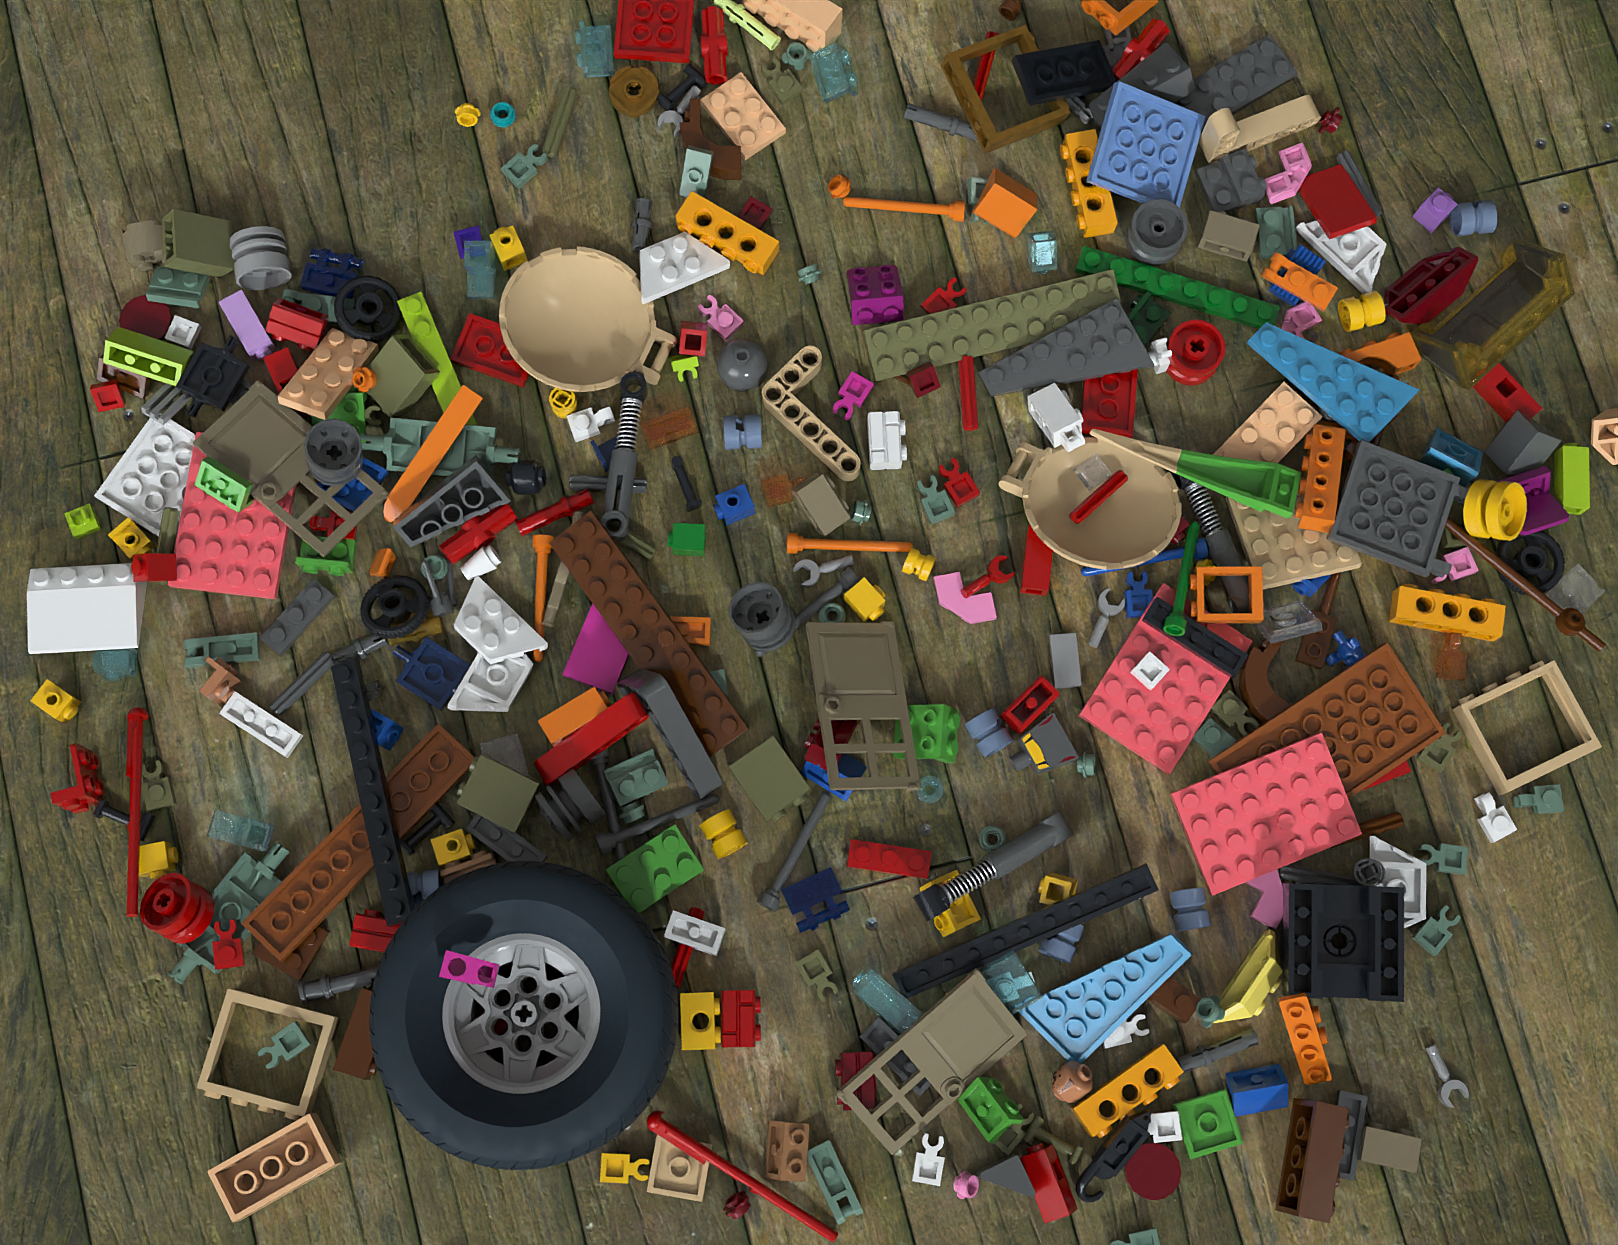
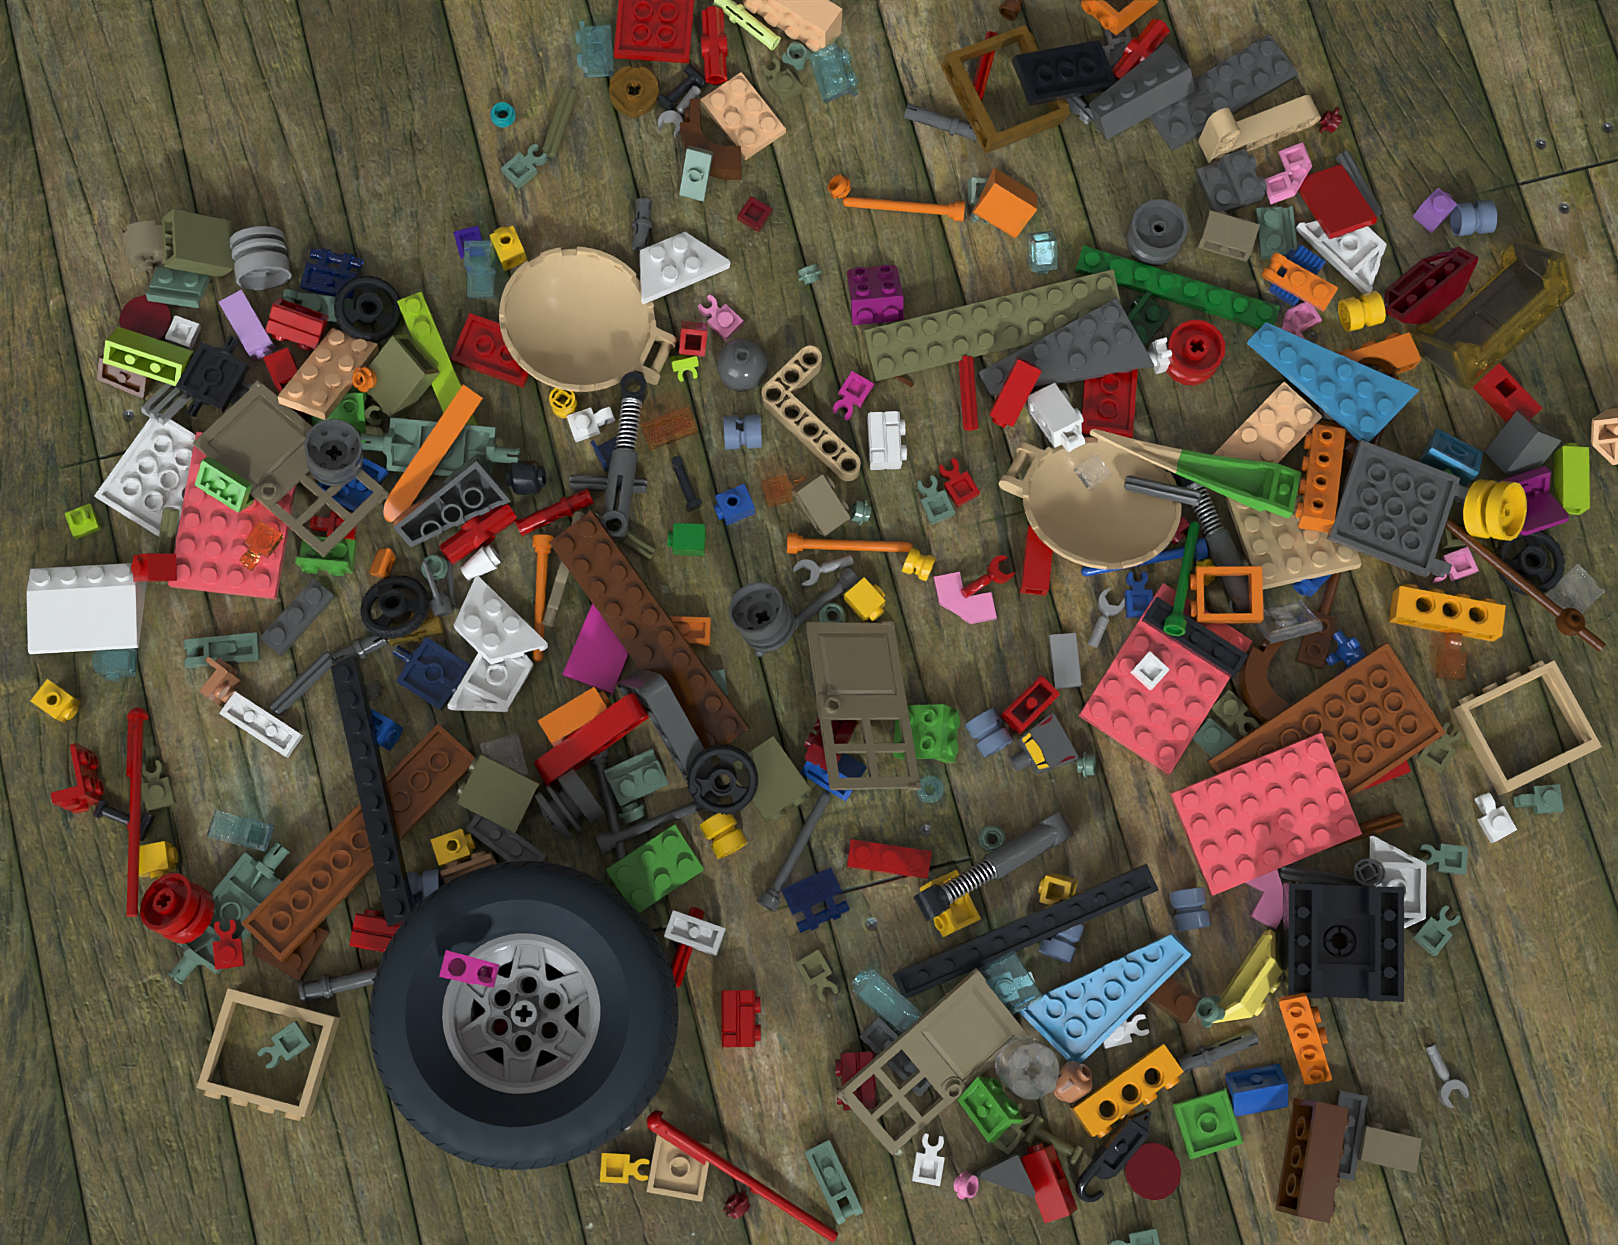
(107, 395): red plate -> none
(125, 533): yellow brick -> none
(261, 541): none -> clear orange plate
(274, 1167): light nougat brick -> none
(356, 1050): reddish brown brick -> none
(440, 817): black piece -> none
(467, 114): yellow plate -> none
(691, 1005): yellow brick -> none
(698, 208): light orange brick -> none
(699, 786): none -> black wheel
(787, 1151): medium nougat bracket -> none
(923, 379): dark red plate -> none
(941, 300): red plate -> none
(1014, 392): none -> red brick
(1036, 1058): none -> clear brick
(1091, 222): light orange brick -> none
(1098, 497): red axle -> none
(1145, 146): medium blue plate -> none
(1162, 490): none -> dark grey axle
(1165, 1126): white plate -> none

